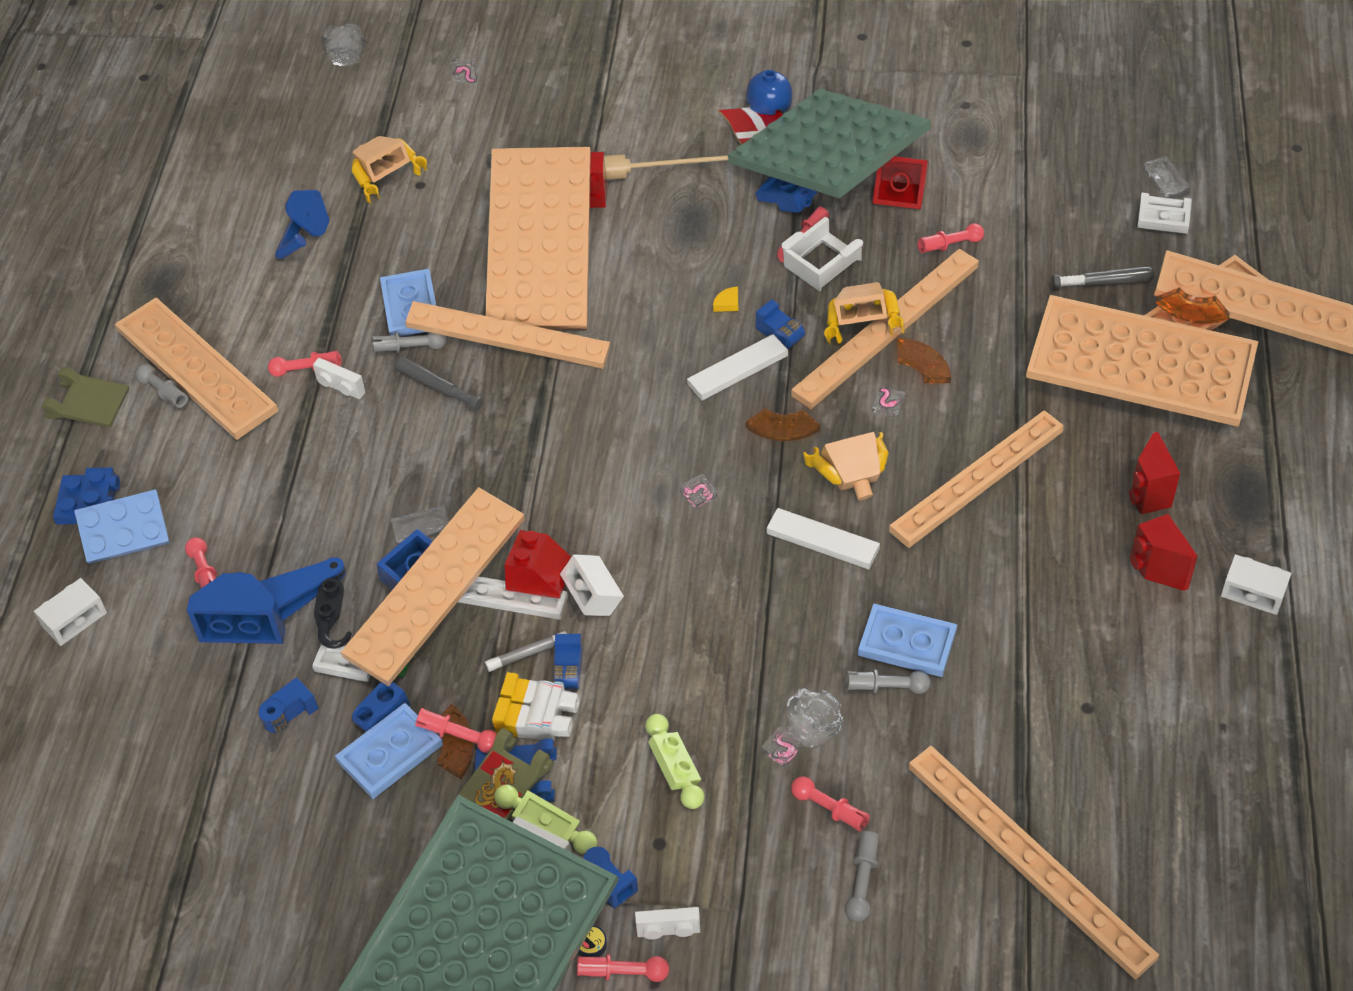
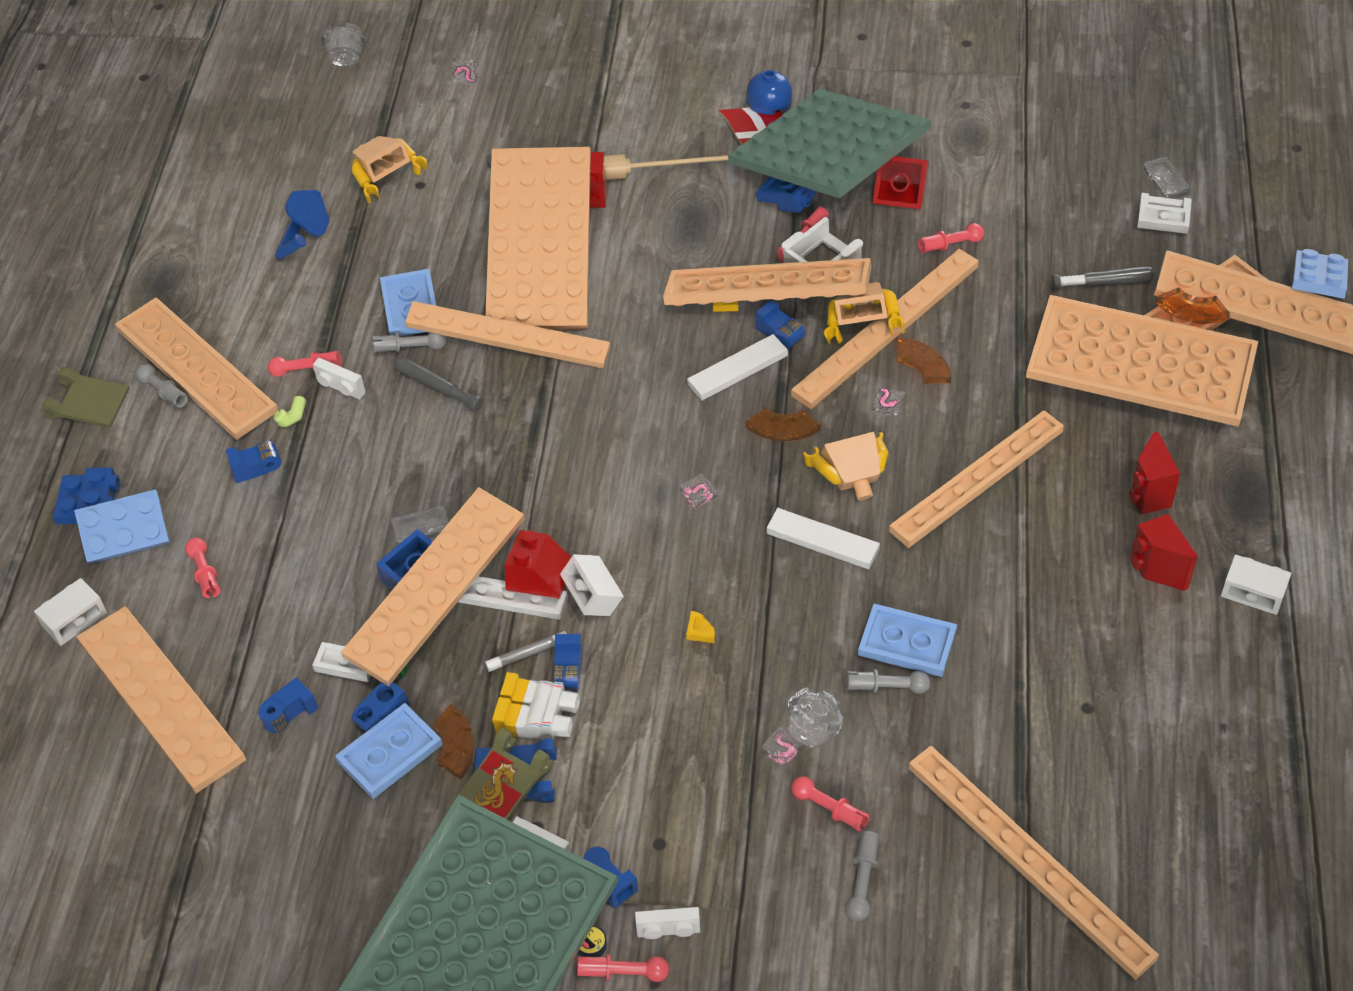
(161, 699): none -> light nougat plate
(253, 461): none -> blue leg
(253, 611): blue slope -> none
(288, 418): none -> yellowish green arm
(441, 725): coral pin -> none
(545, 816): yellowish green plate -> none
(674, 761): yellowish green plate -> none
(700, 629): none -> yellow tile
(768, 282): none -> light nougat plate
(1320, 273): none -> light blue plate

